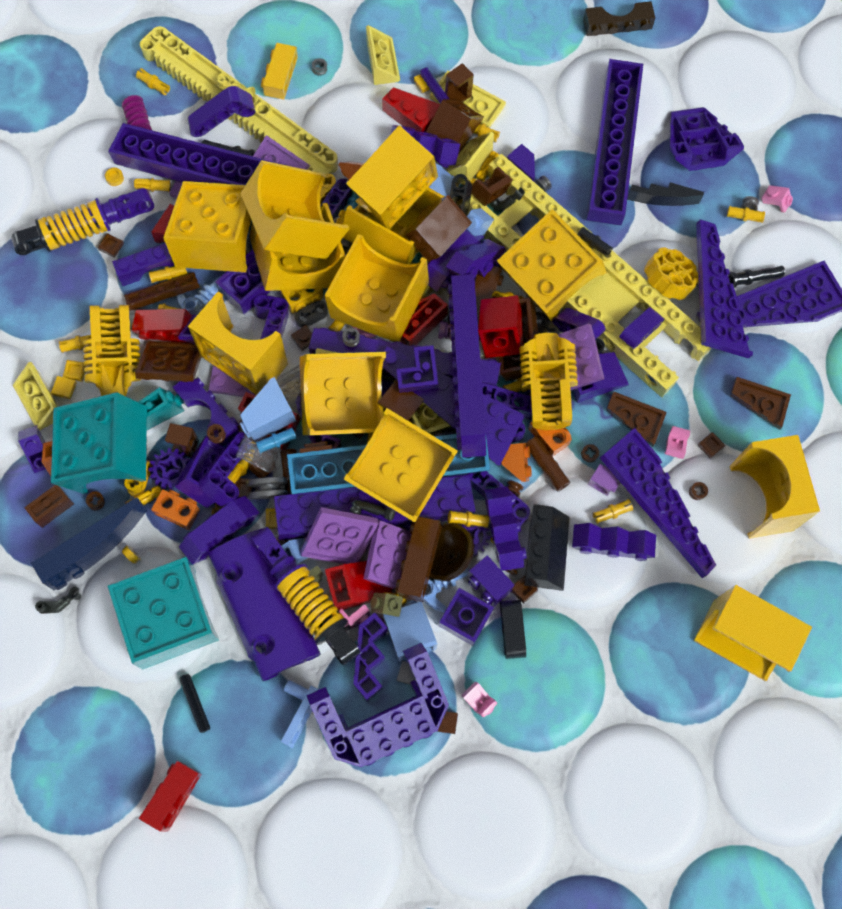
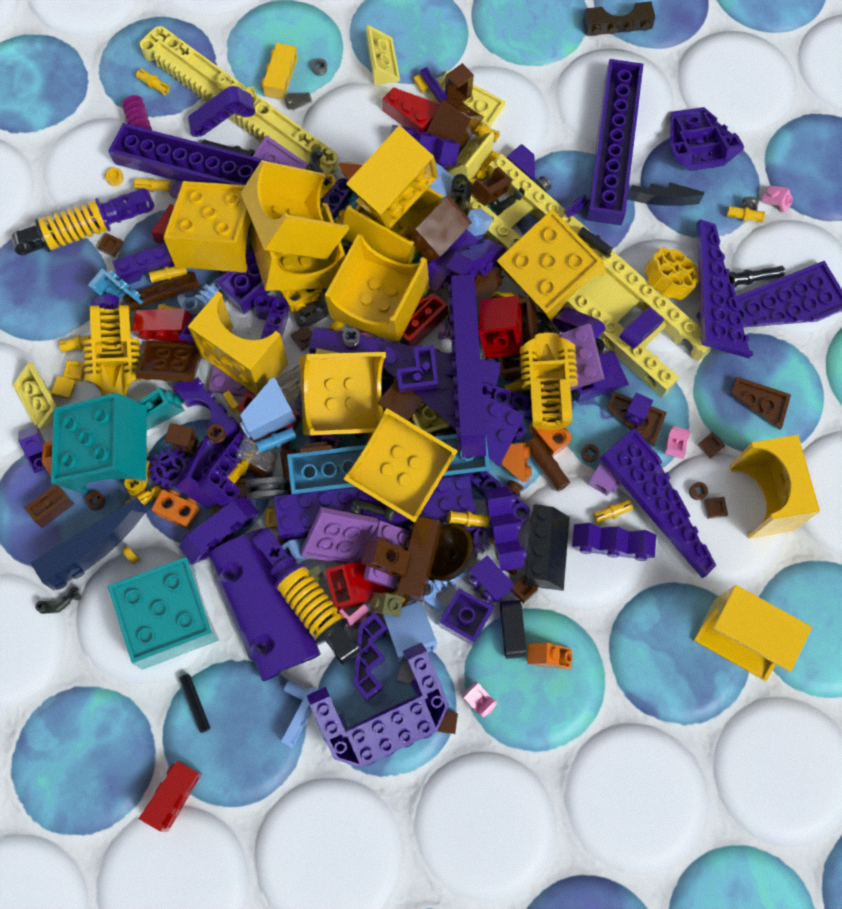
(106, 301): none -> dark purple beam
(108, 283): none -> dark azure bracket
(232, 403): none -> yellow tile
(296, 100): none -> clear smoke cone
(315, 163): none -> pearl dark grey arm
(375, 557): none -> reddish brown brick
(549, 656): none -> orange slope
(577, 205): none -> dark purple axle
(638, 409): none -> dark purple brick
(716, 507): none -> reddish brown tile

